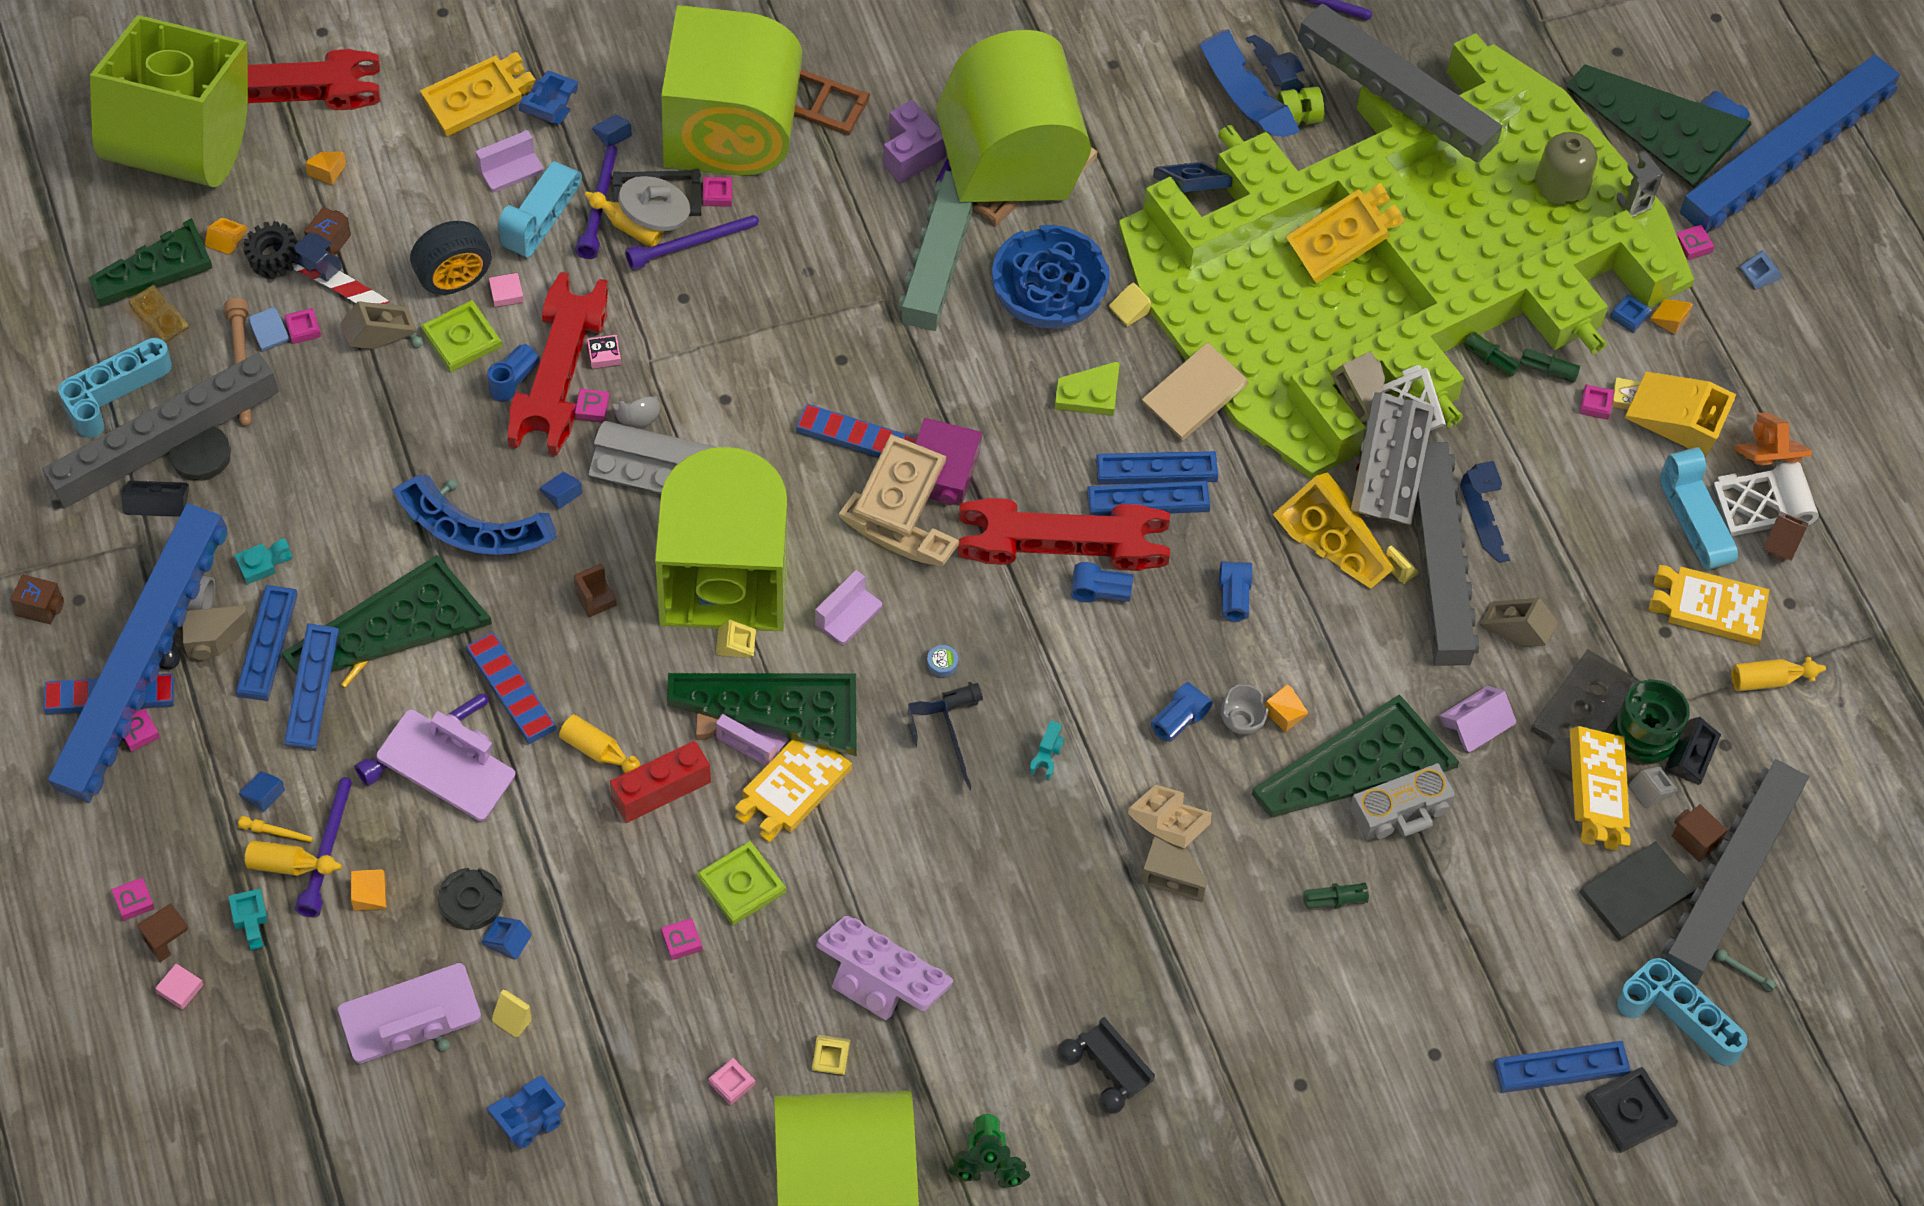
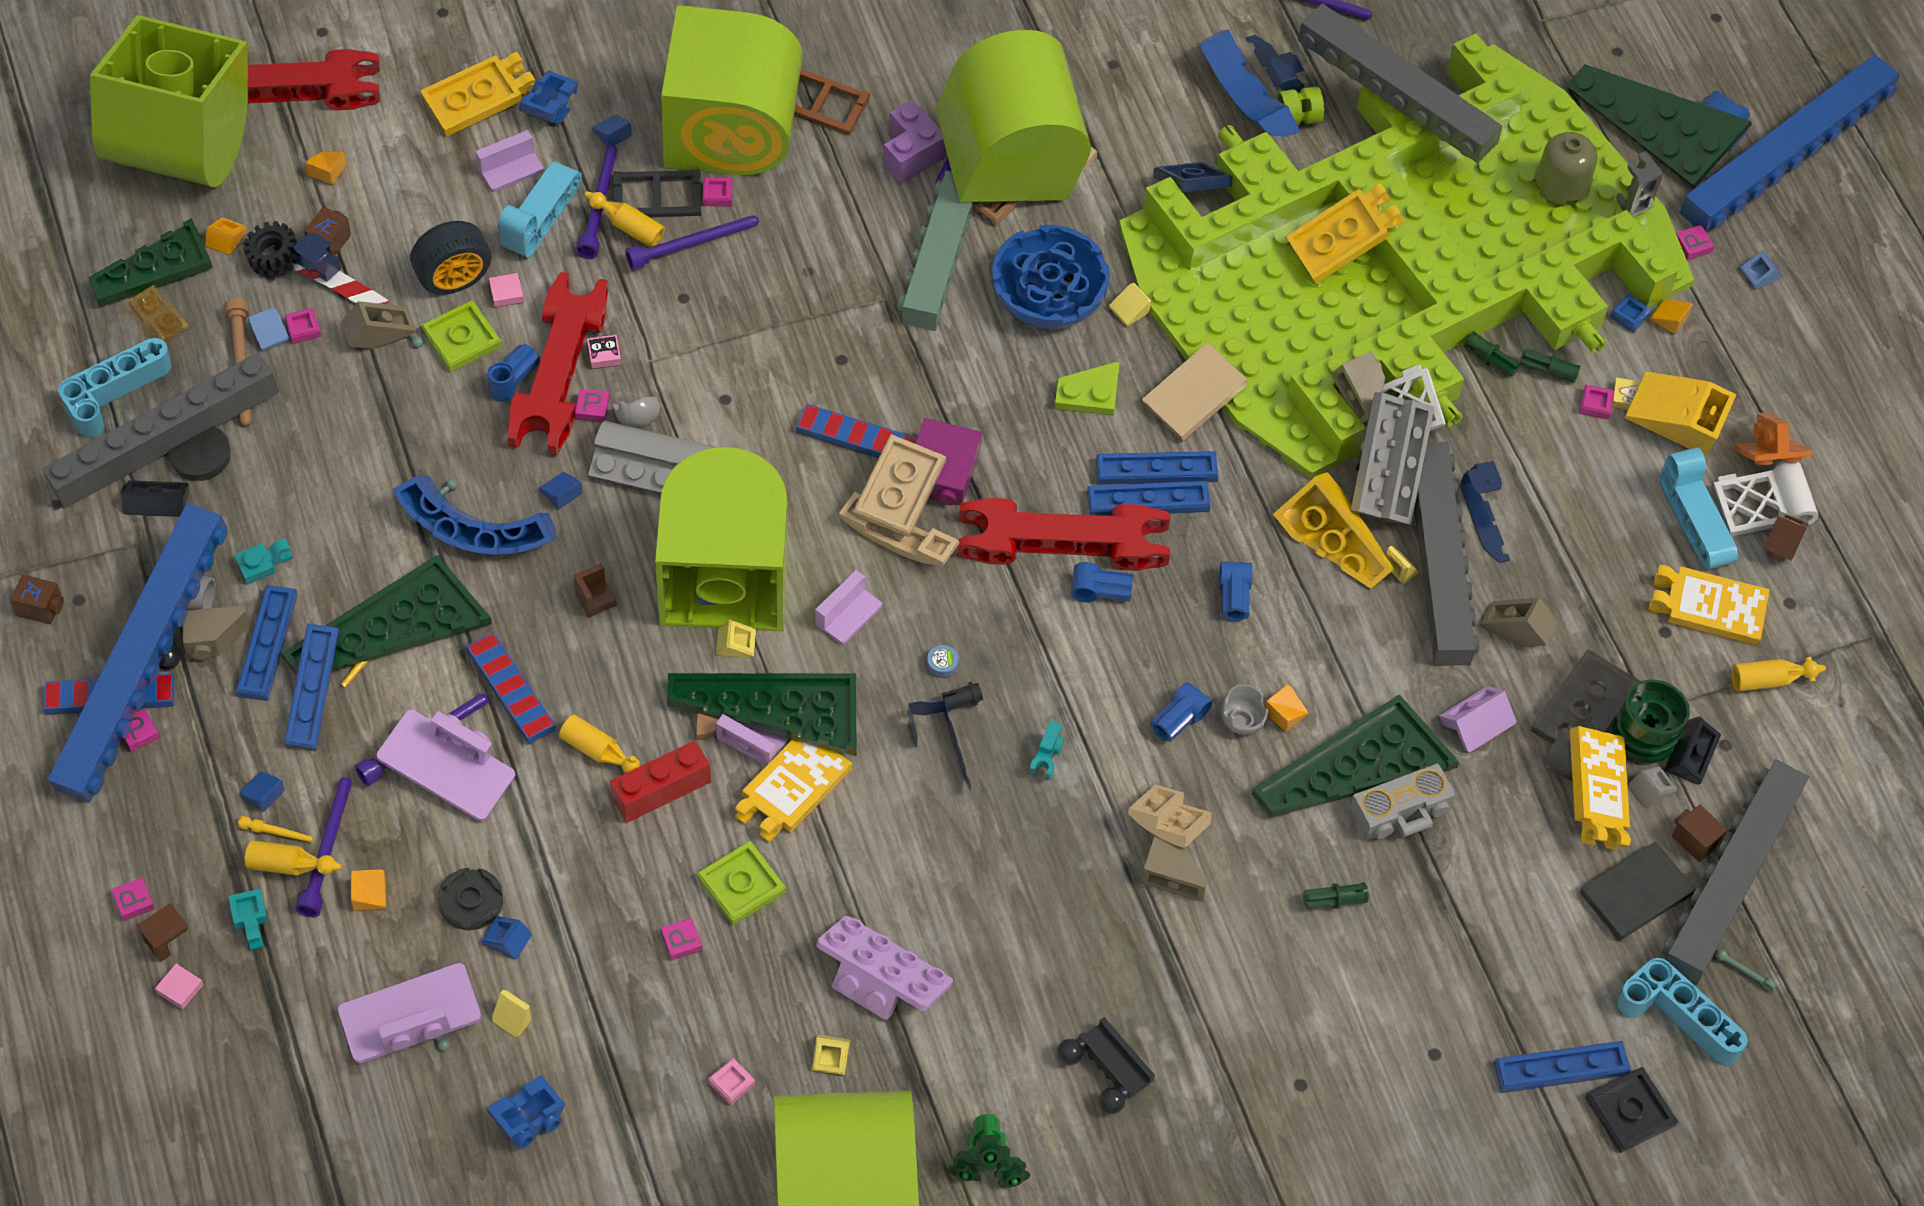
(654, 203): light grey shield -> none

